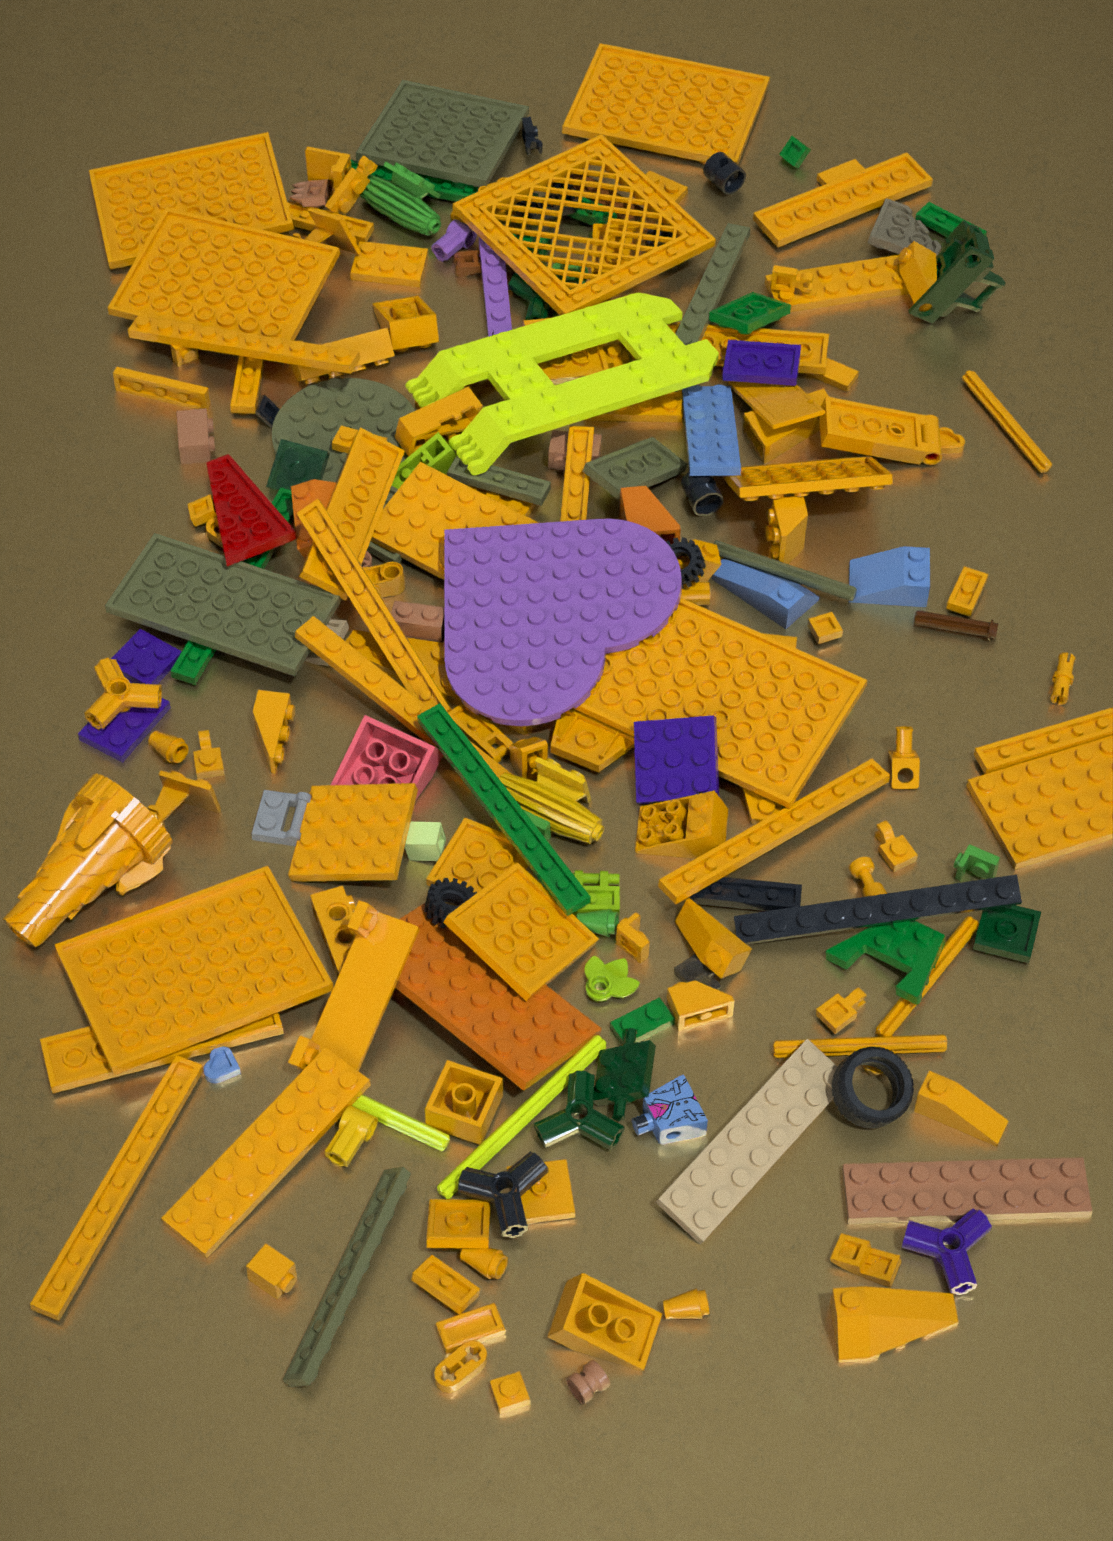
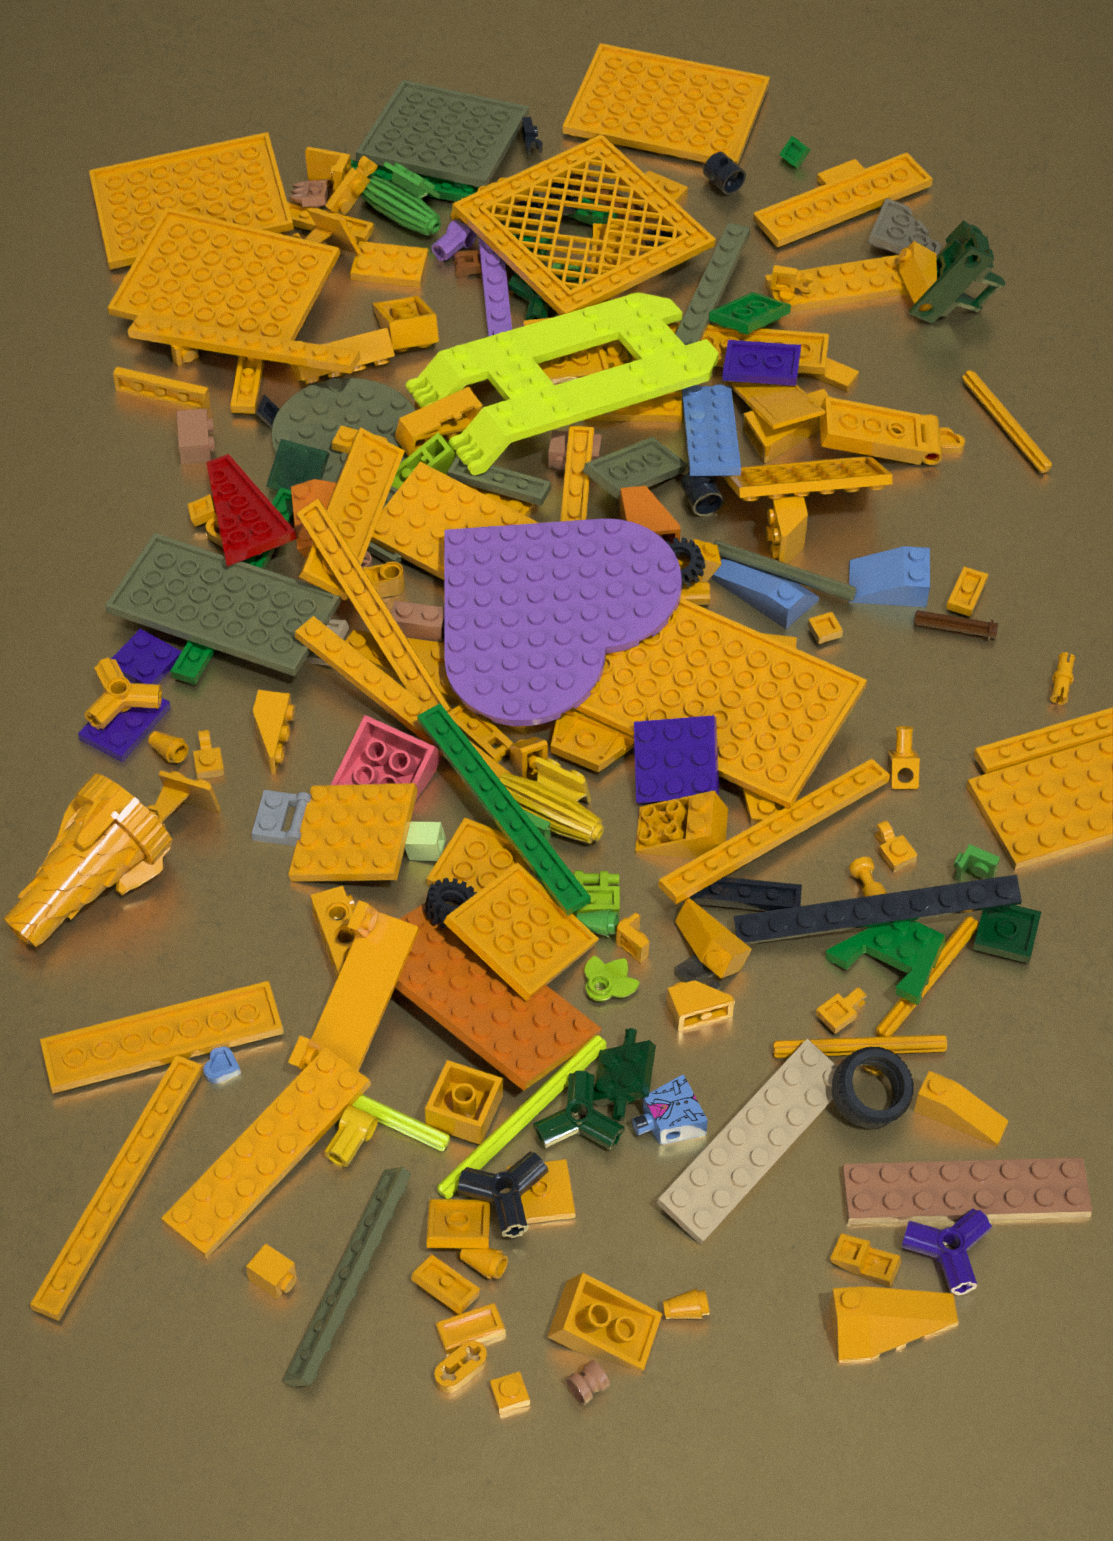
(192, 969): light orange plate -> none
(646, 1020): green plate -> none
(940, 219): green plate -> none

